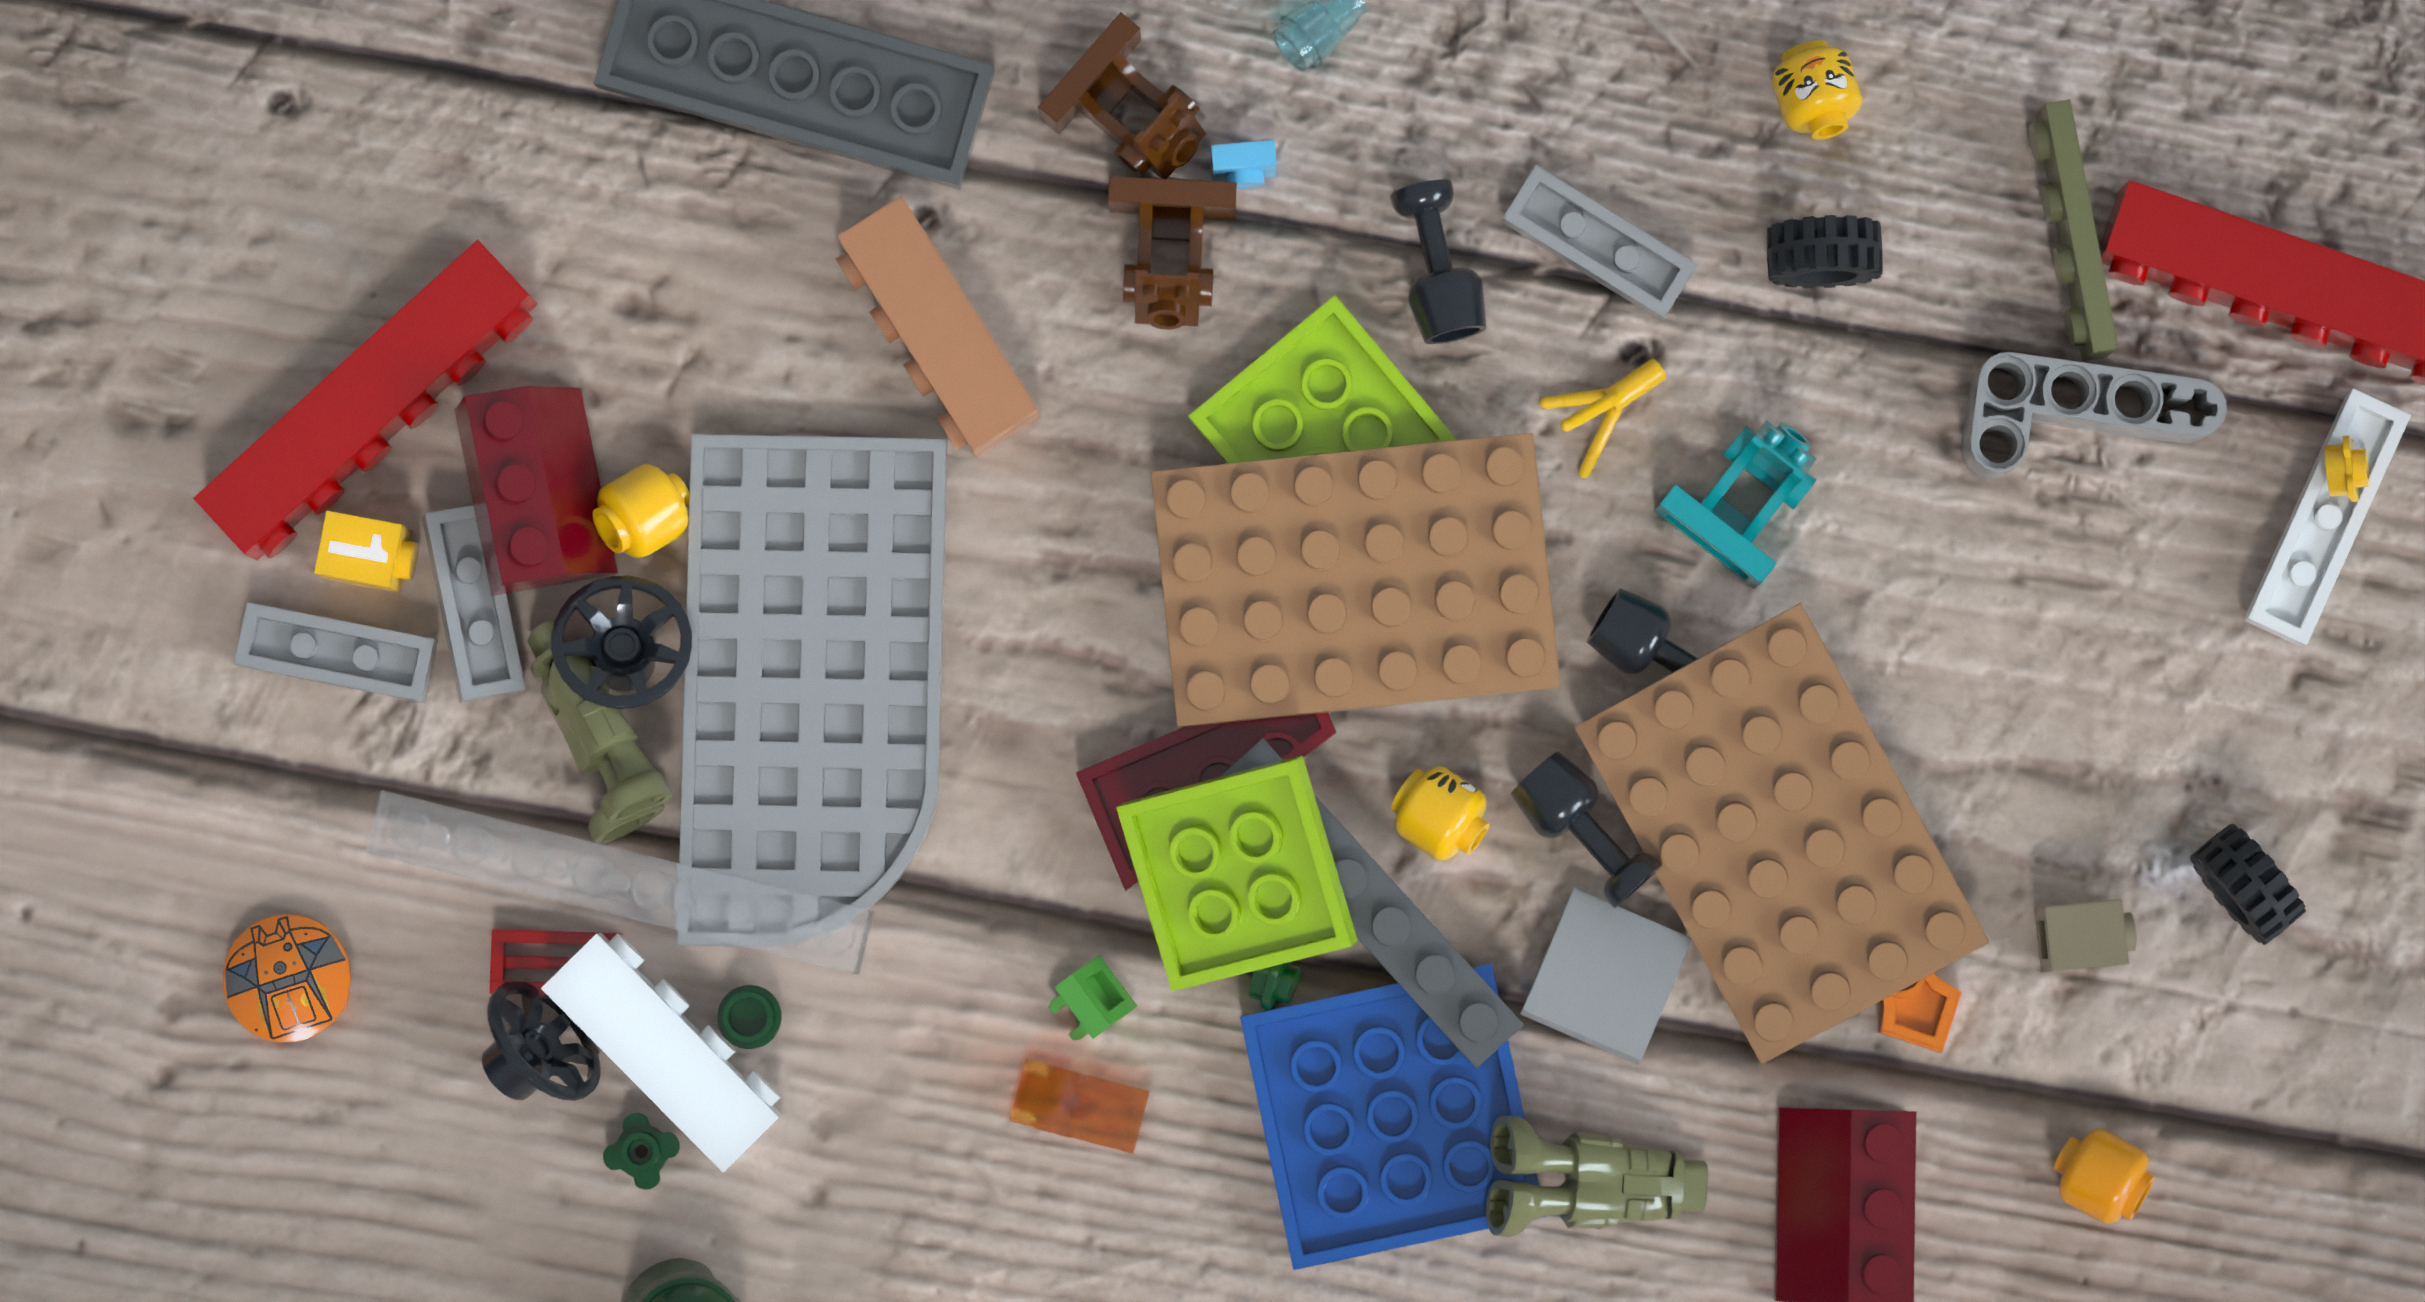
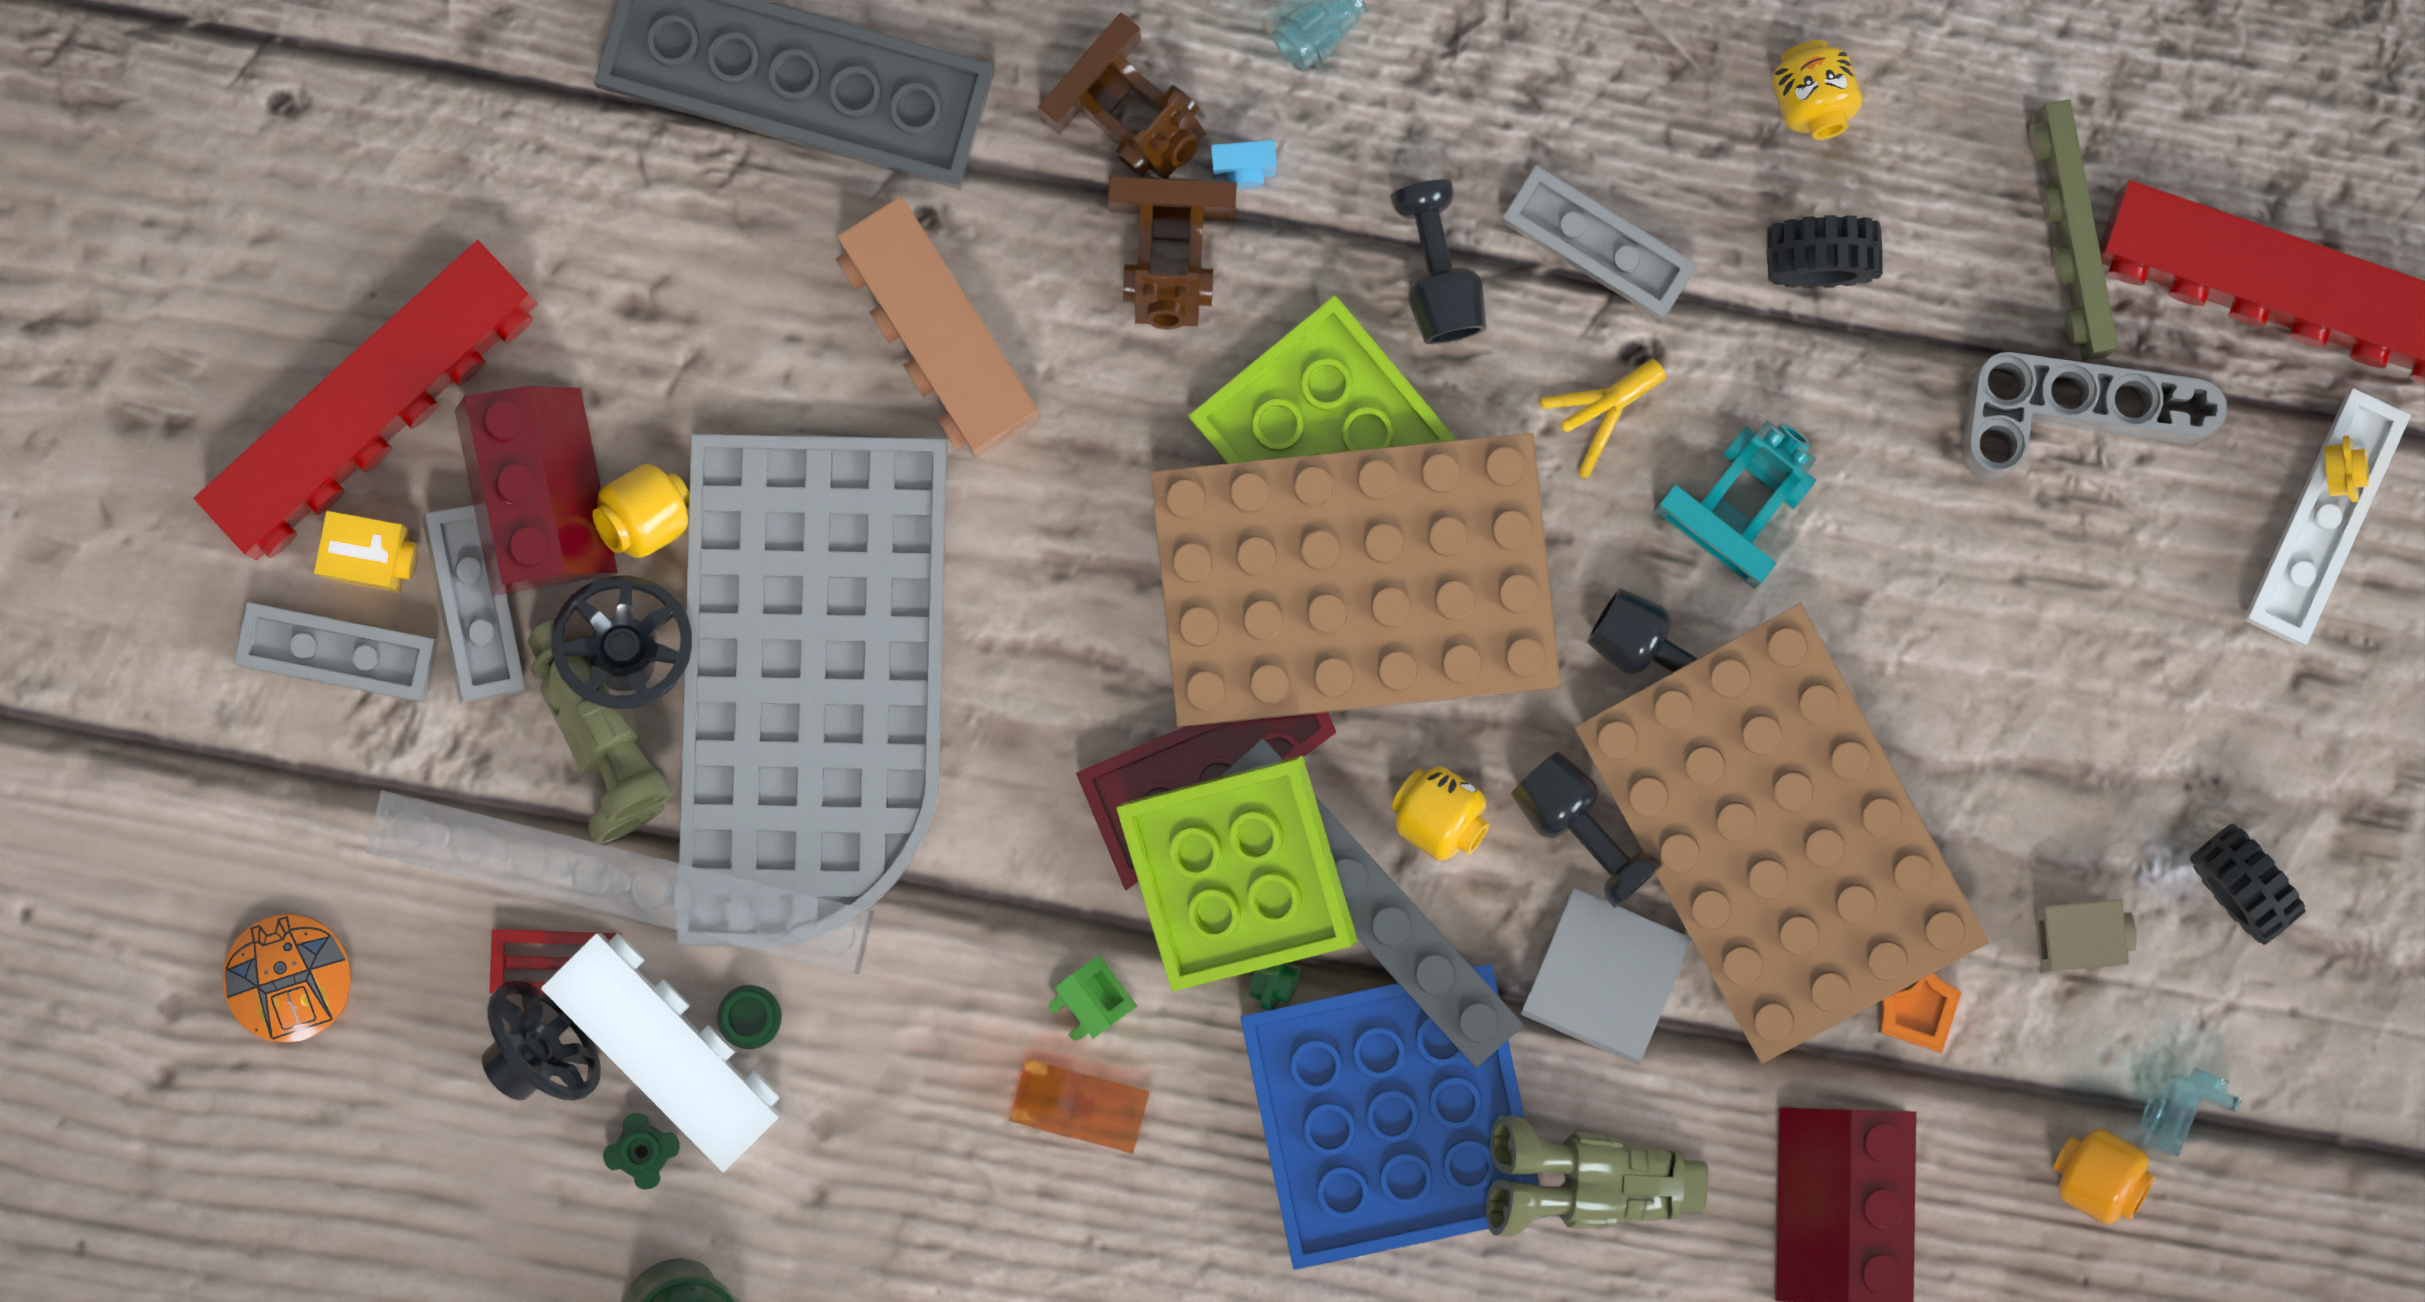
(2171, 1115): none -> clear light blue bracket

